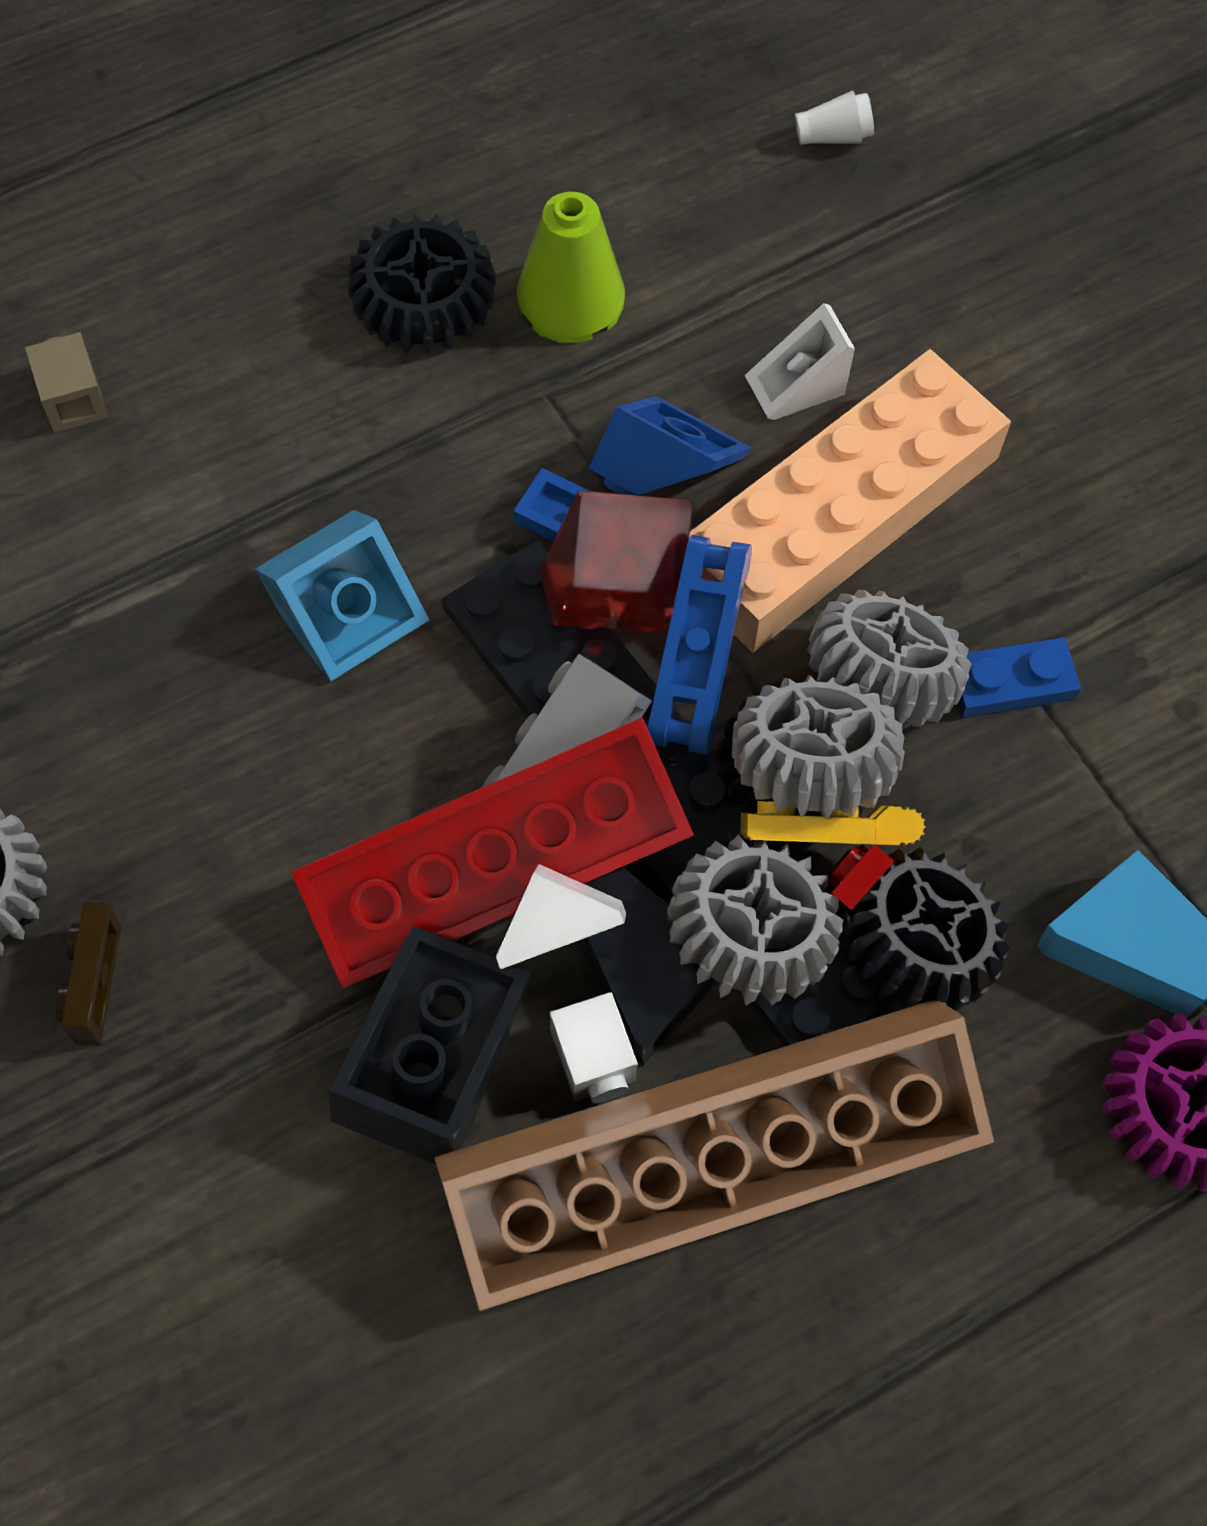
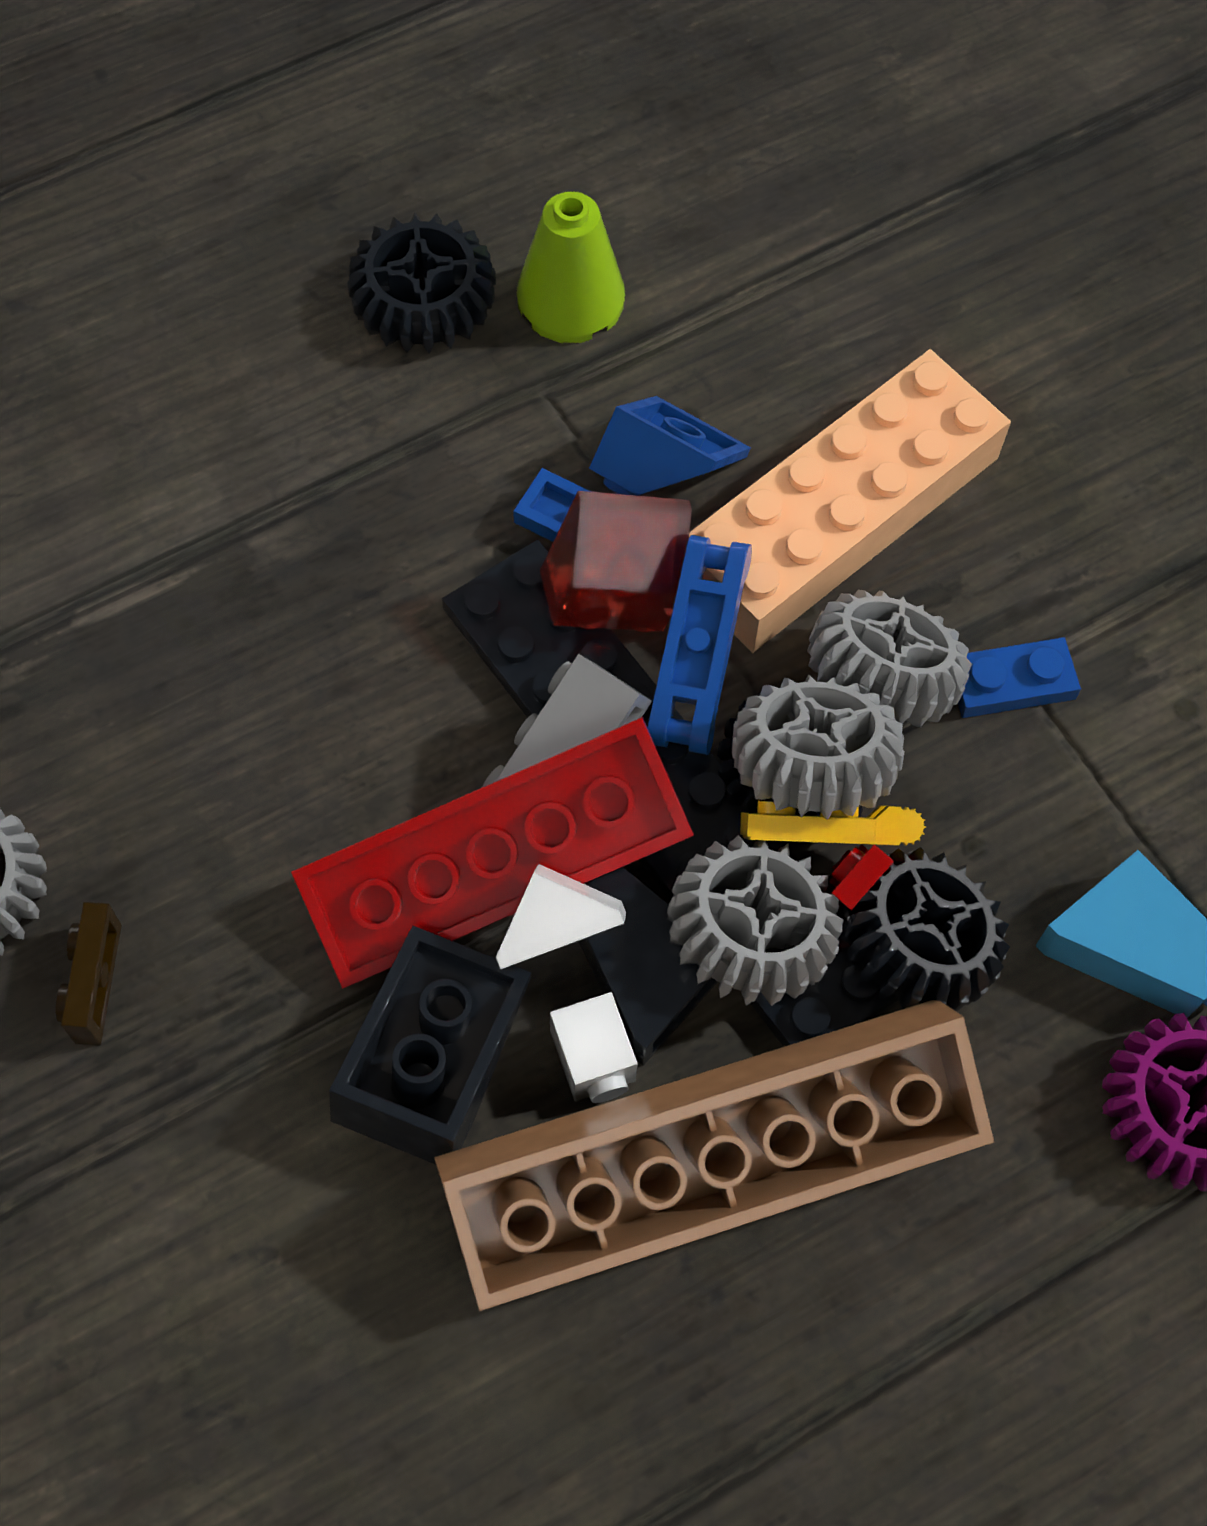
(66, 382): dark tan brick -> none
(343, 593): dark azure slope -> none
(805, 367): white slope -> none
(837, 121): white cone -> none

